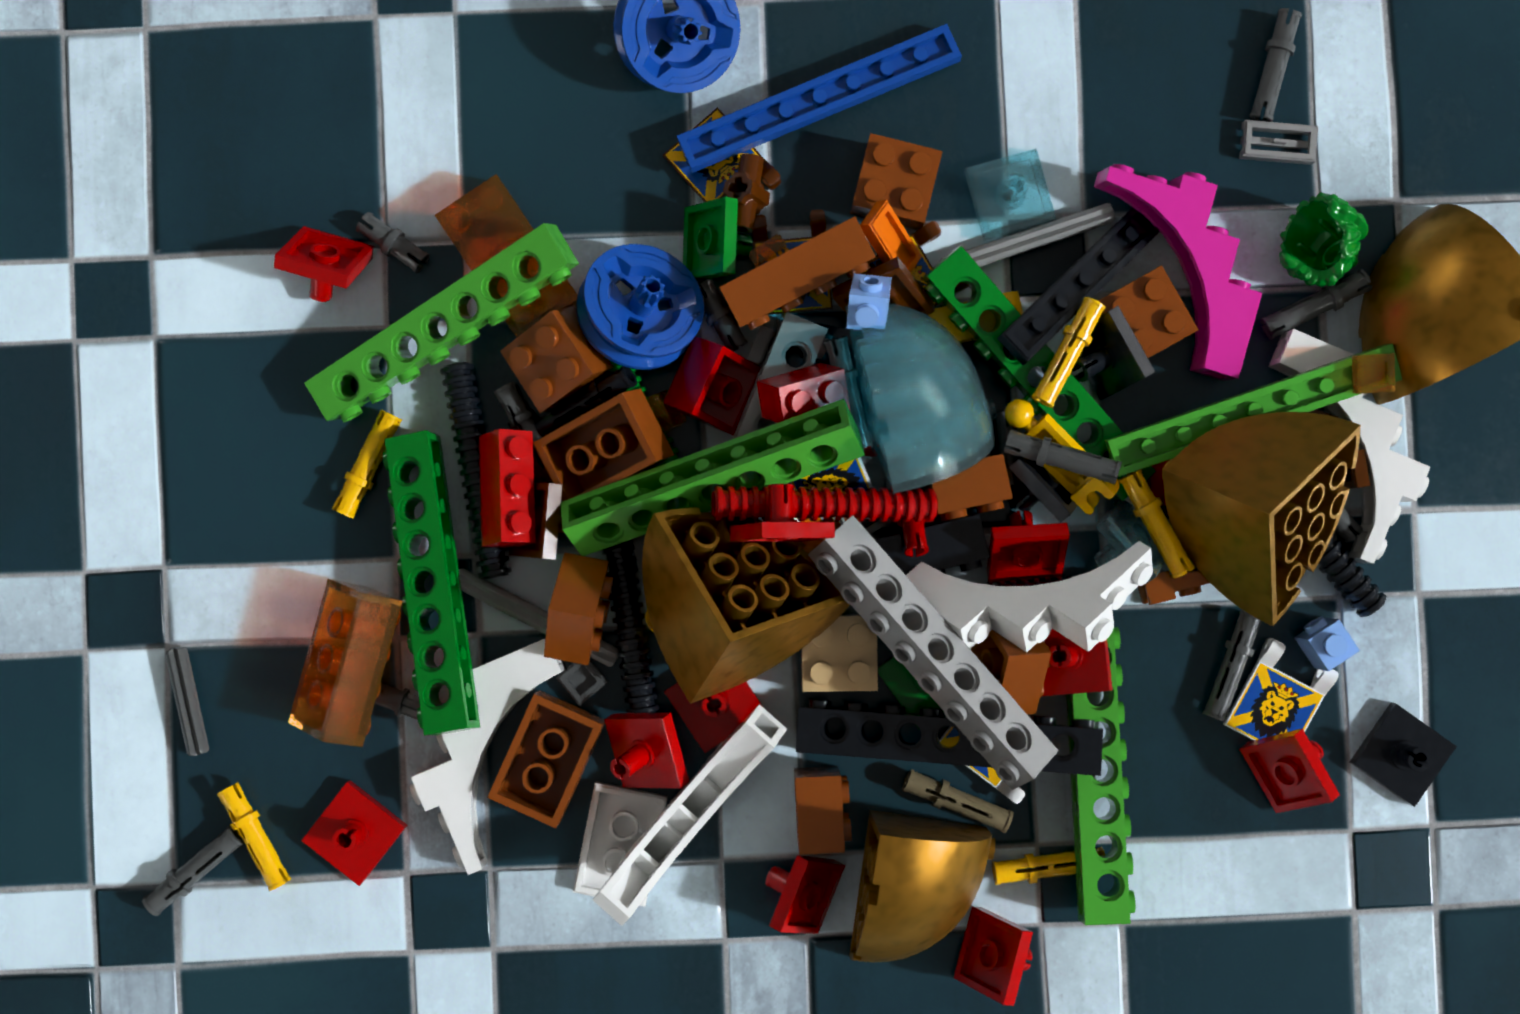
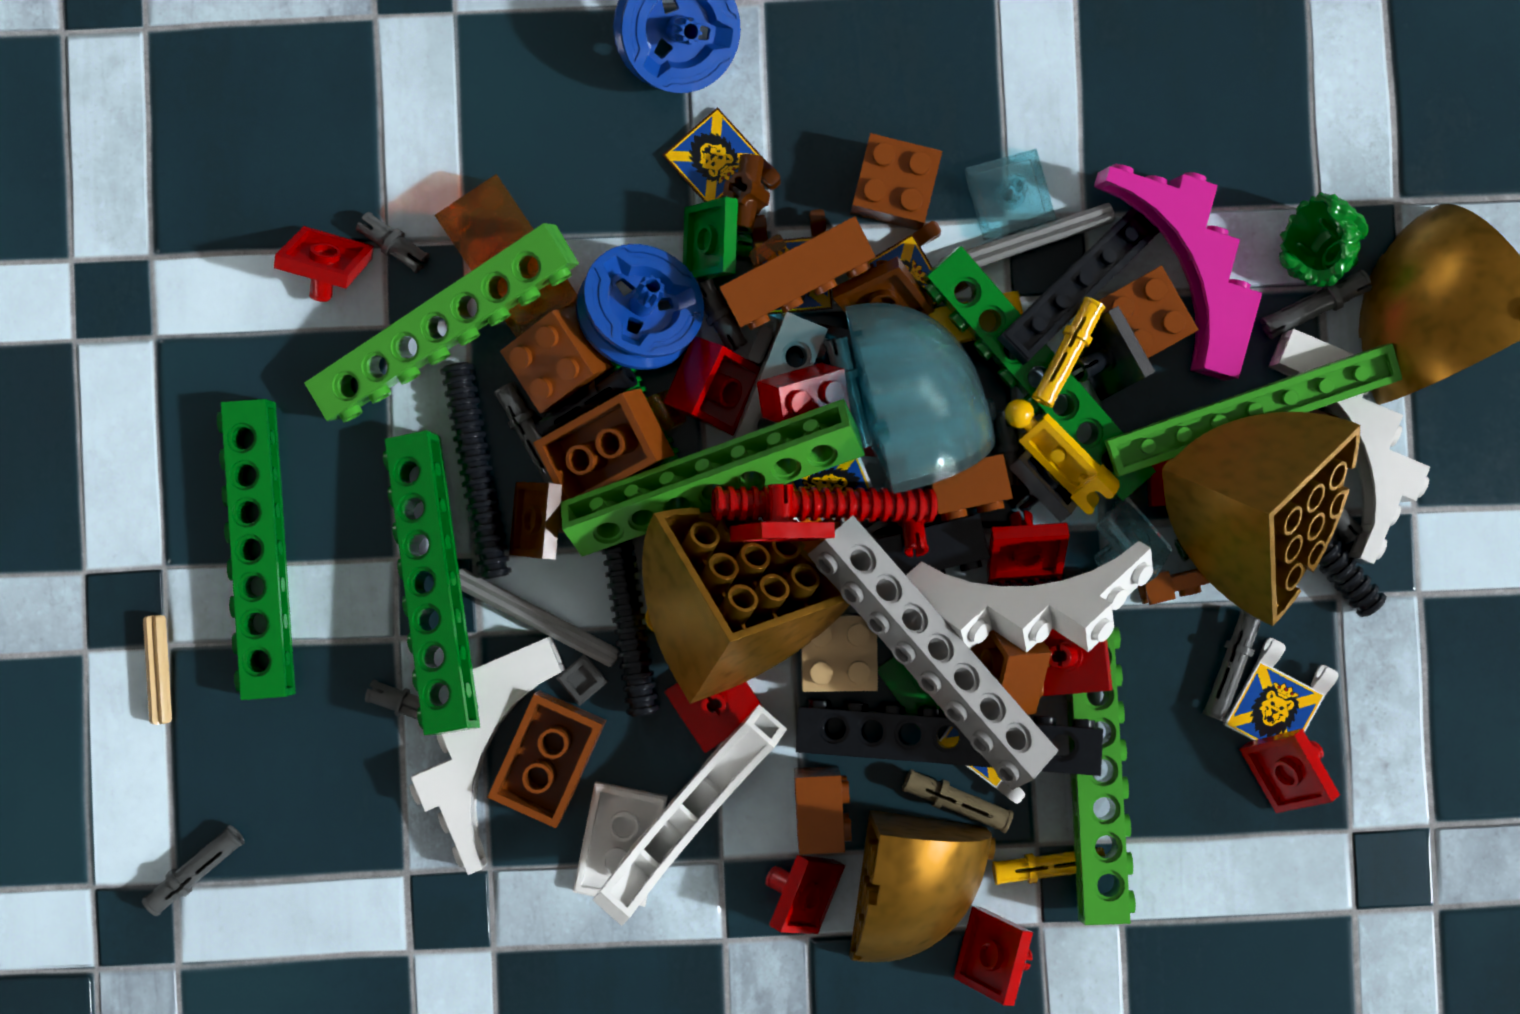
(157, 669): none -> tan axle
(187, 701): dark grey axle -> none
(249, 828): yellow pin -> none
(271, 565): none -> green brick
(345, 663): clear orange brick -> none
(354, 832): red tile -> none
(364, 469): yellow pin -> none
(507, 488): red brick -> none
(578, 609): dark orange brick -> none
(646, 751): red tile -> none
(819, 98): blue plate -> none
(868, 301): light blue brick -> none
(889, 235): orange tile -> none
(1063, 457): dark grey pin -> none
(1156, 523): yellow pin -> none
(1248, 140): light grey tile -> none
(1279, 51): dark grey pin -> none
(1326, 643): light blue brick -> none
(1359, 475): reddish brown tile -> none
(1373, 373): clear orange tile -> none
(1403, 754): black tile -> none

